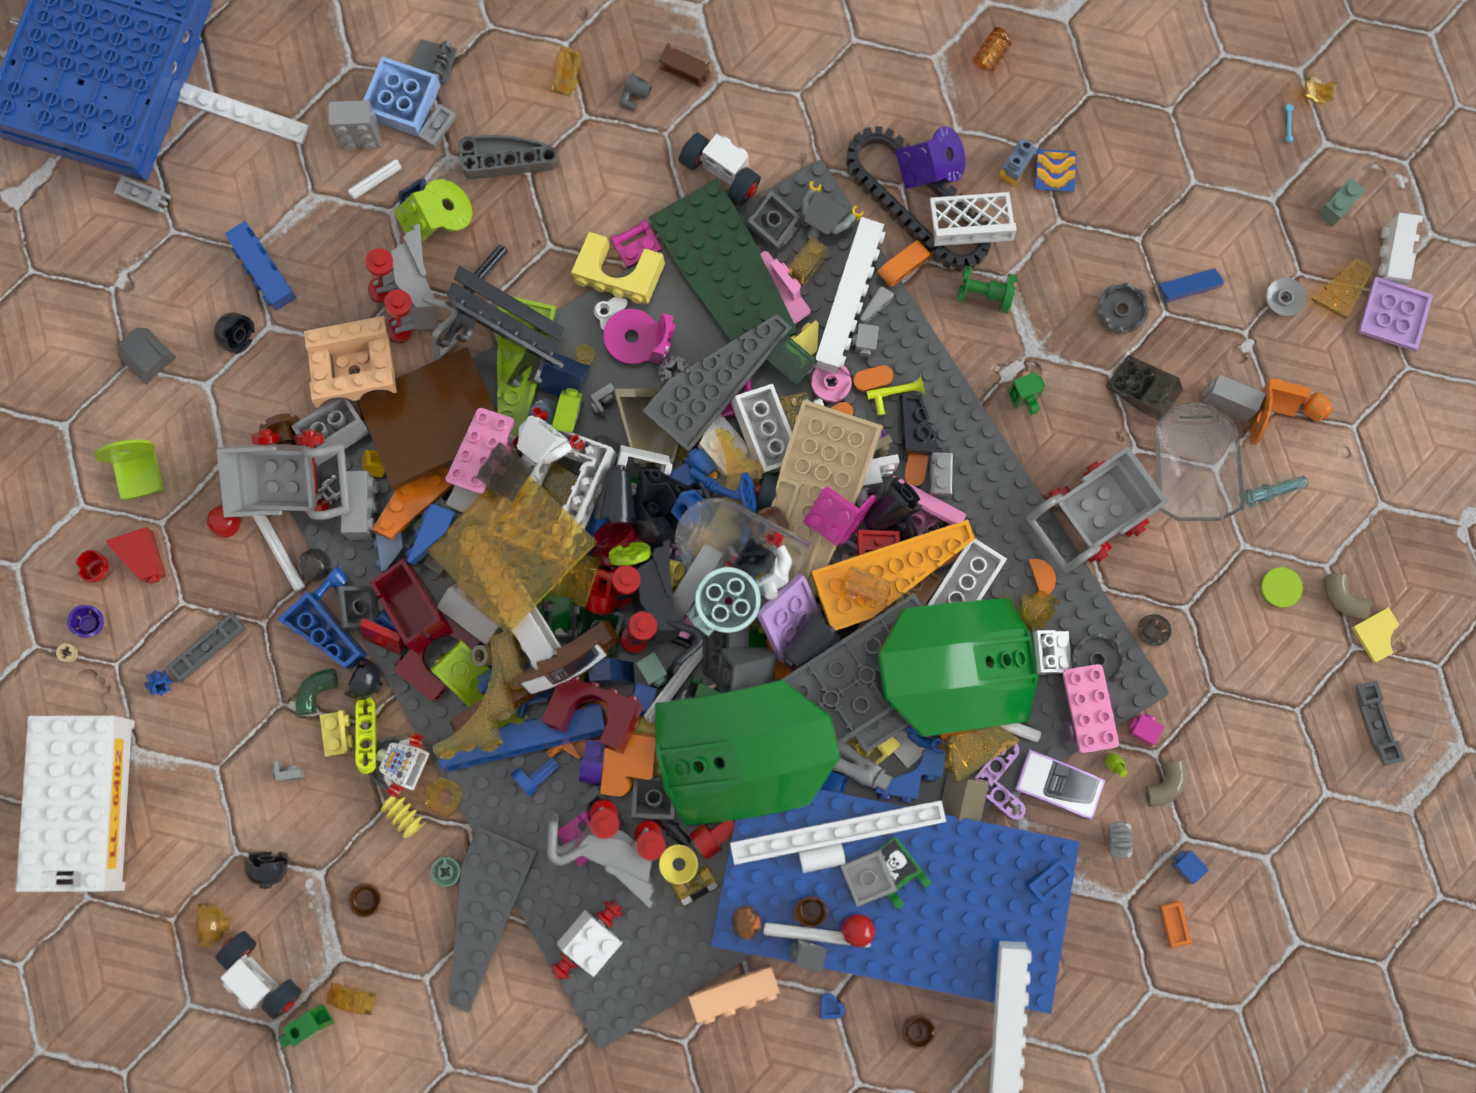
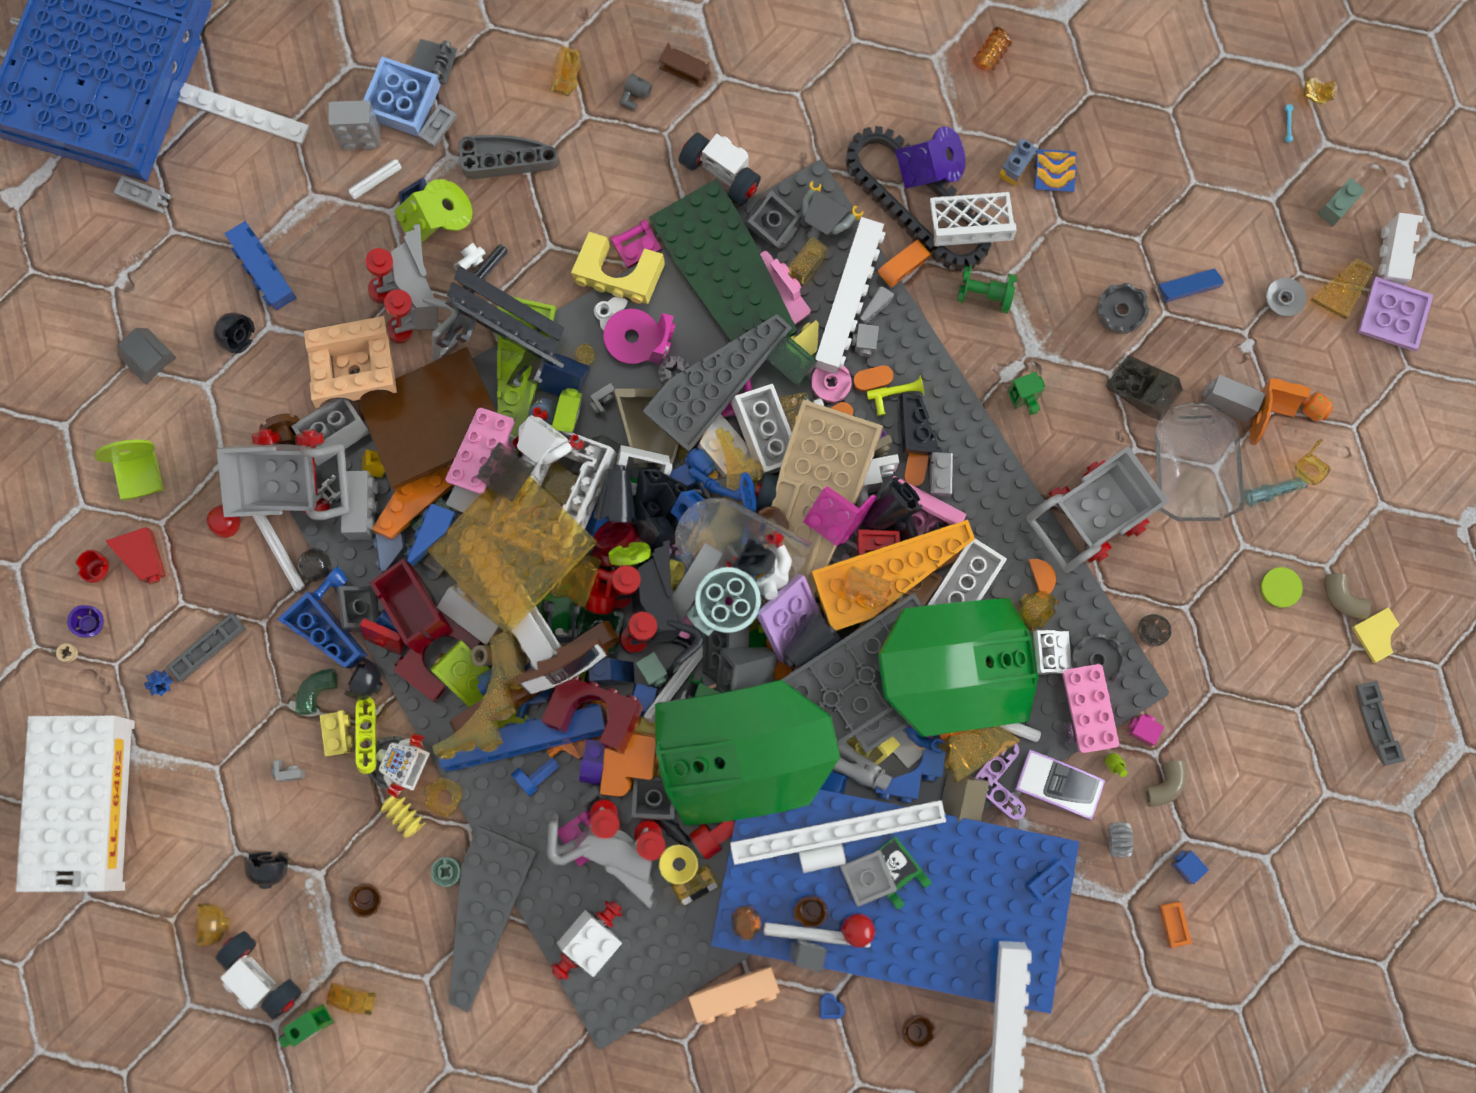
(472, 255): none -> white plate
(1310, 459): none -> clear yellow piece

